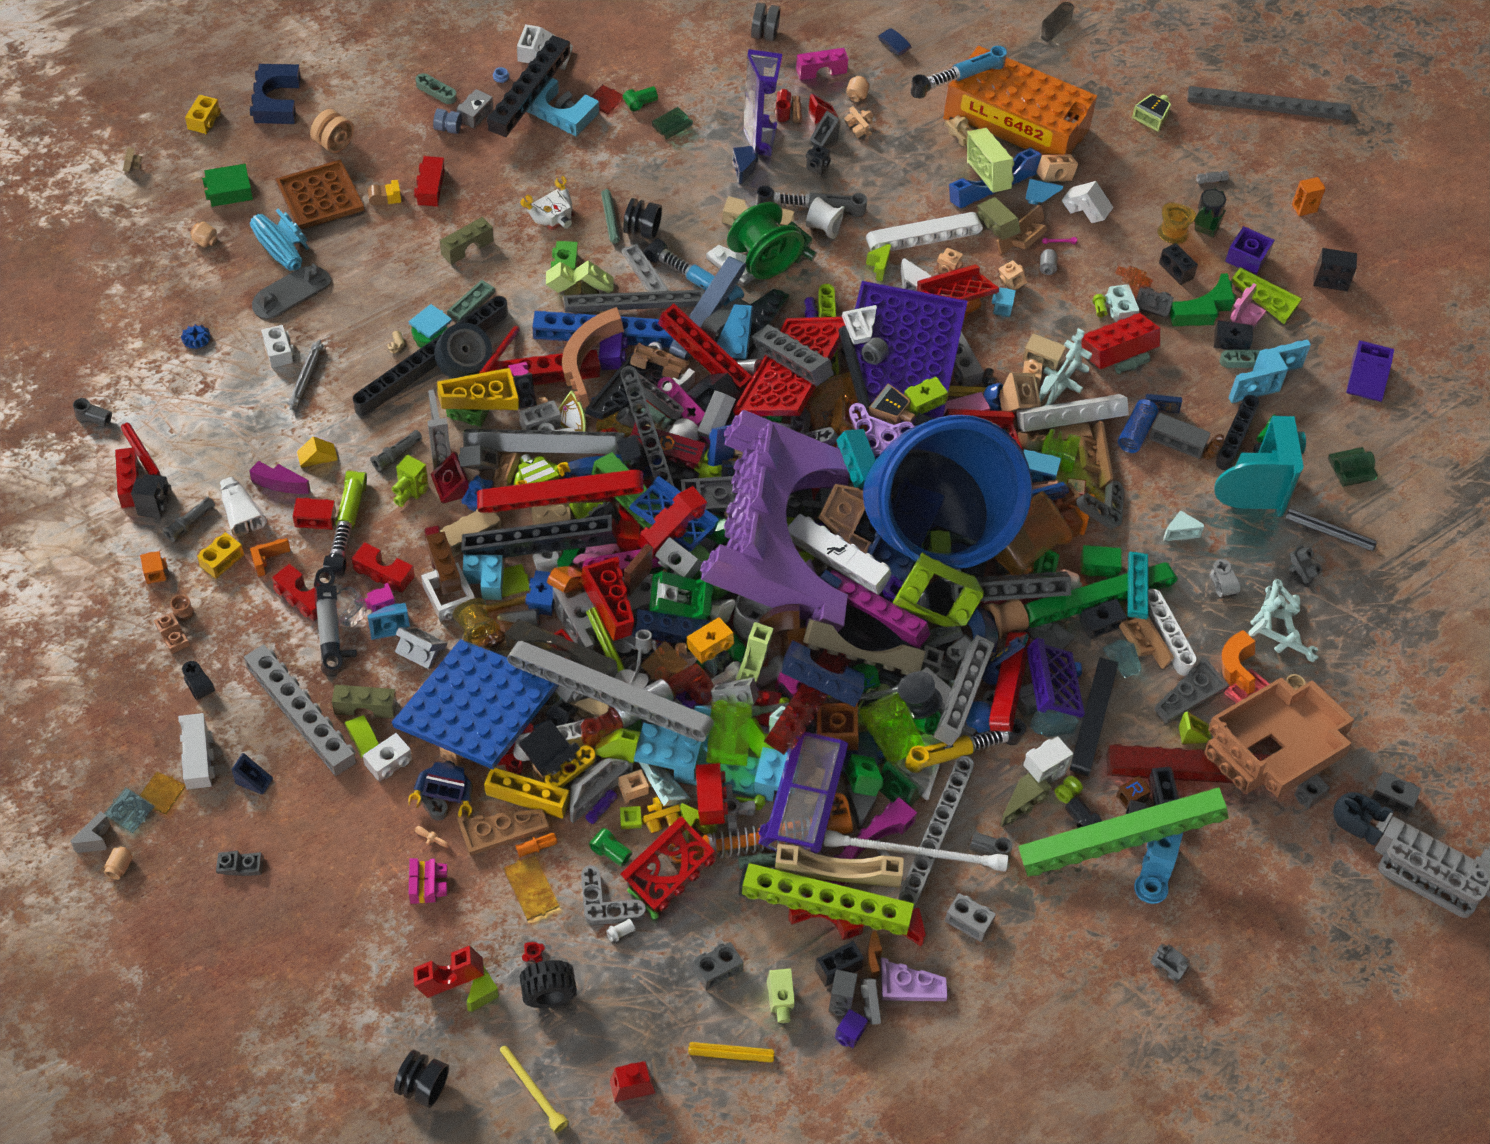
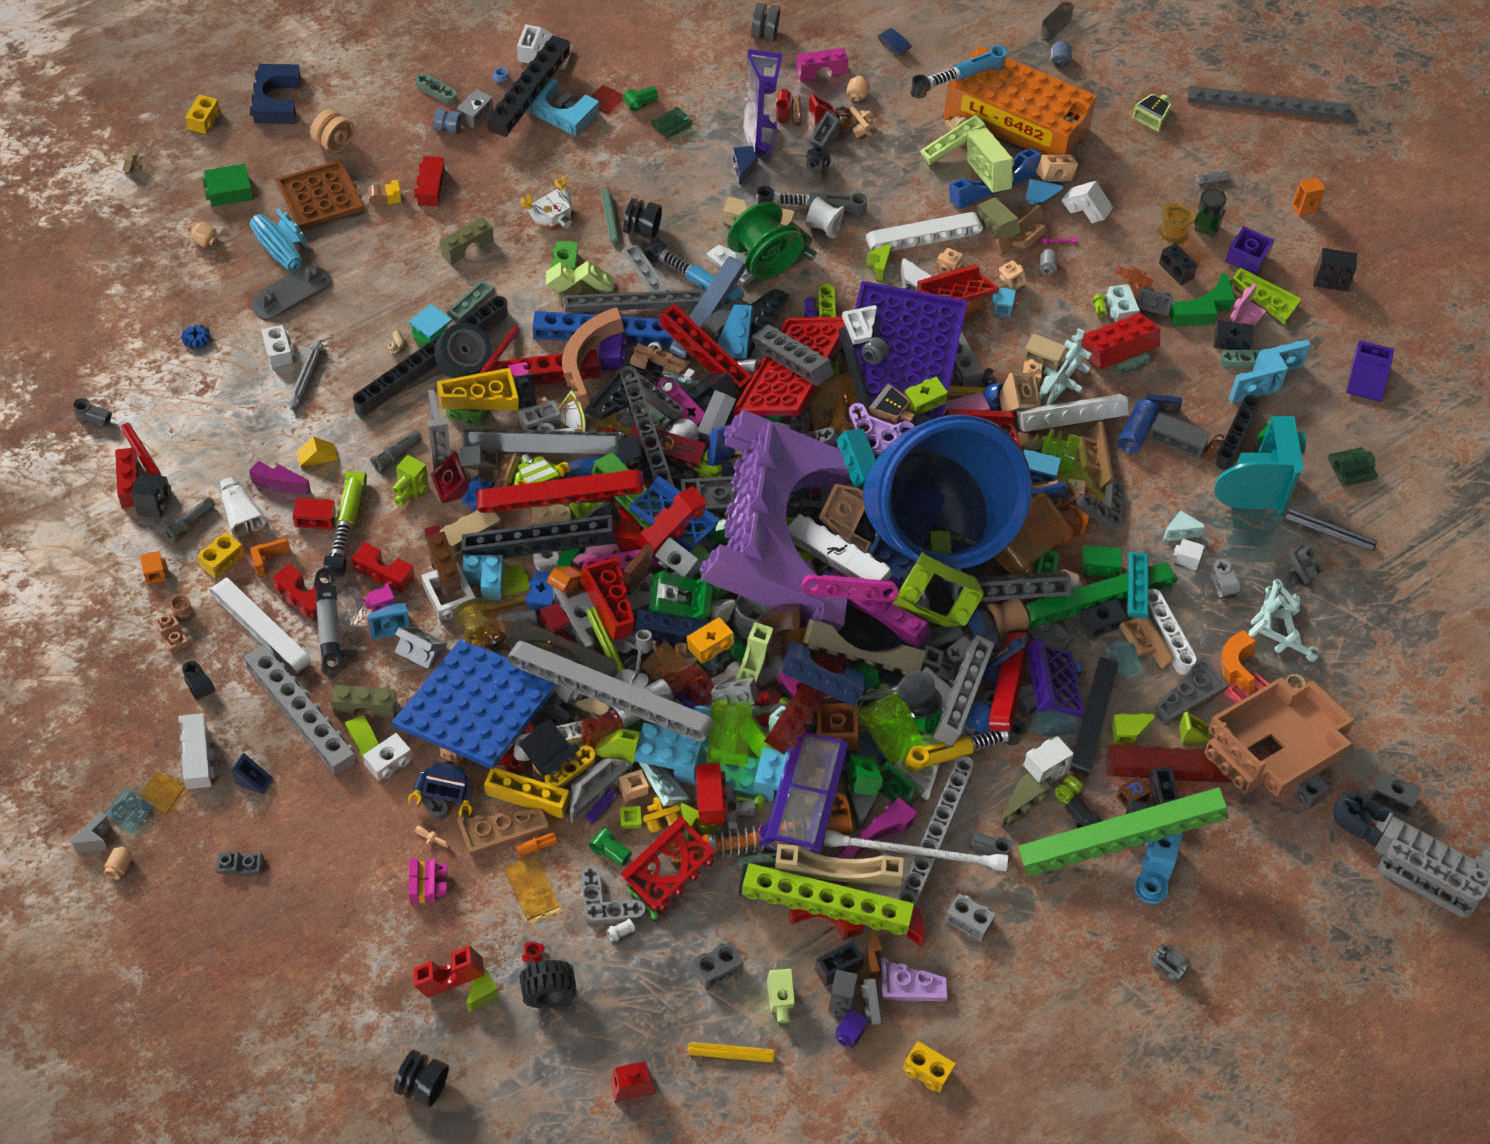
(260, 625): none -> white beam
(553, 618): none -> dark red slope
(557, 1121): light yellow piece -> none
(679, 377): none -> clear light blue piece
(837, 587): none -> dark pink piece
(847, 118): none -> reddish brown gear
(932, 1062): none -> yellow brick
(951, 140): none -> yellowish green brick
(1061, 53): none -> sand blue head
(1079, 429): medium nougat slope -> none
(1130, 727): none -> lime slope
(1188, 554): none -> white brick

